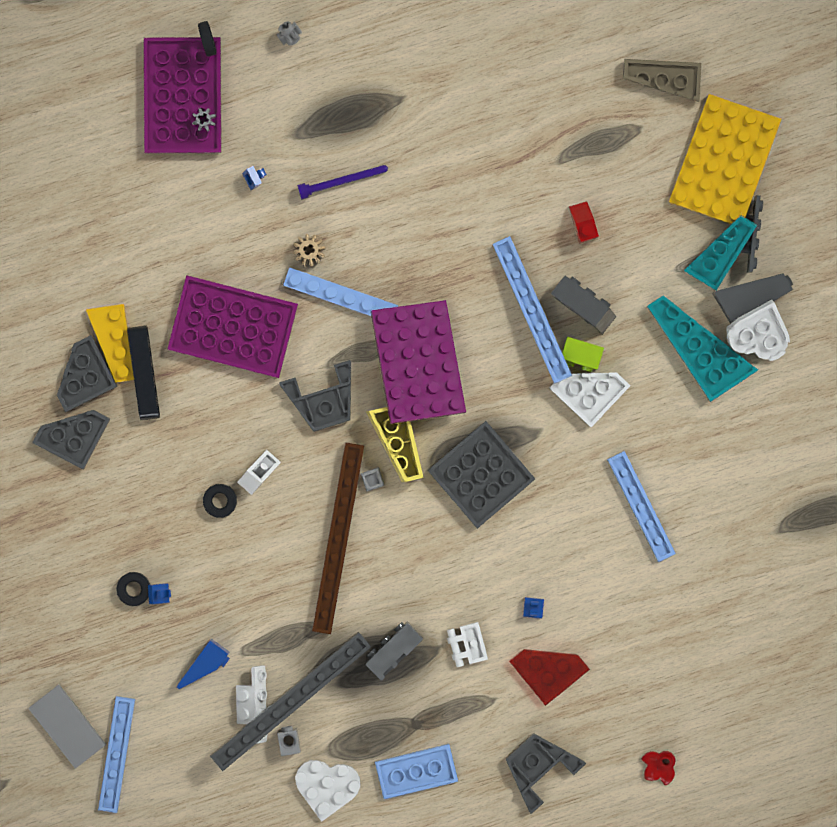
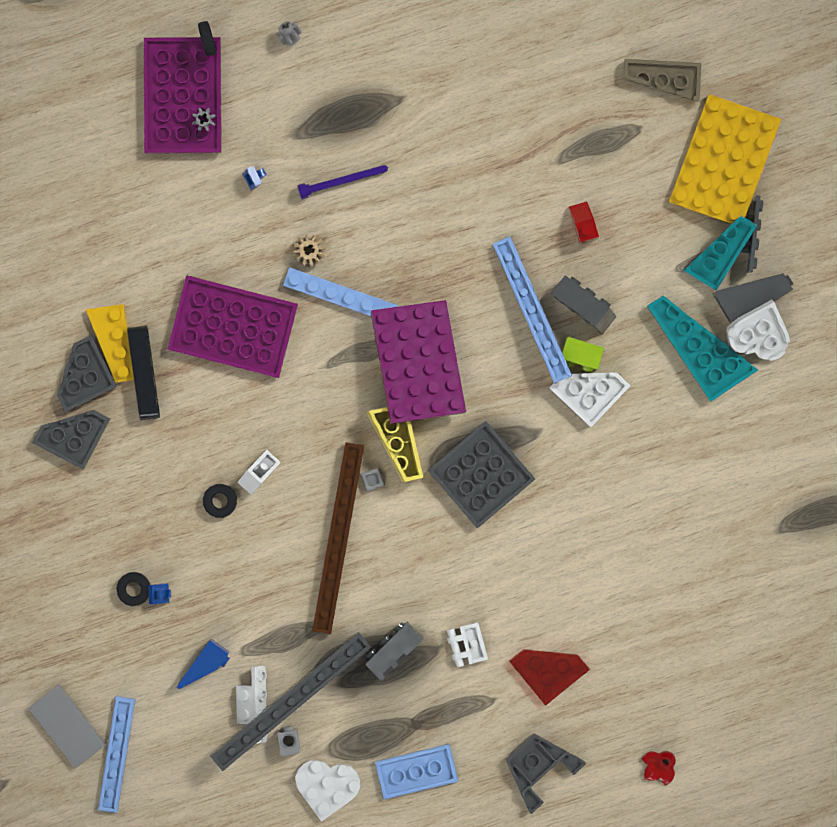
(325, 406): dark grey wing -> none
(533, 607): blue tile -> none
(641, 506): light blue tile -> none

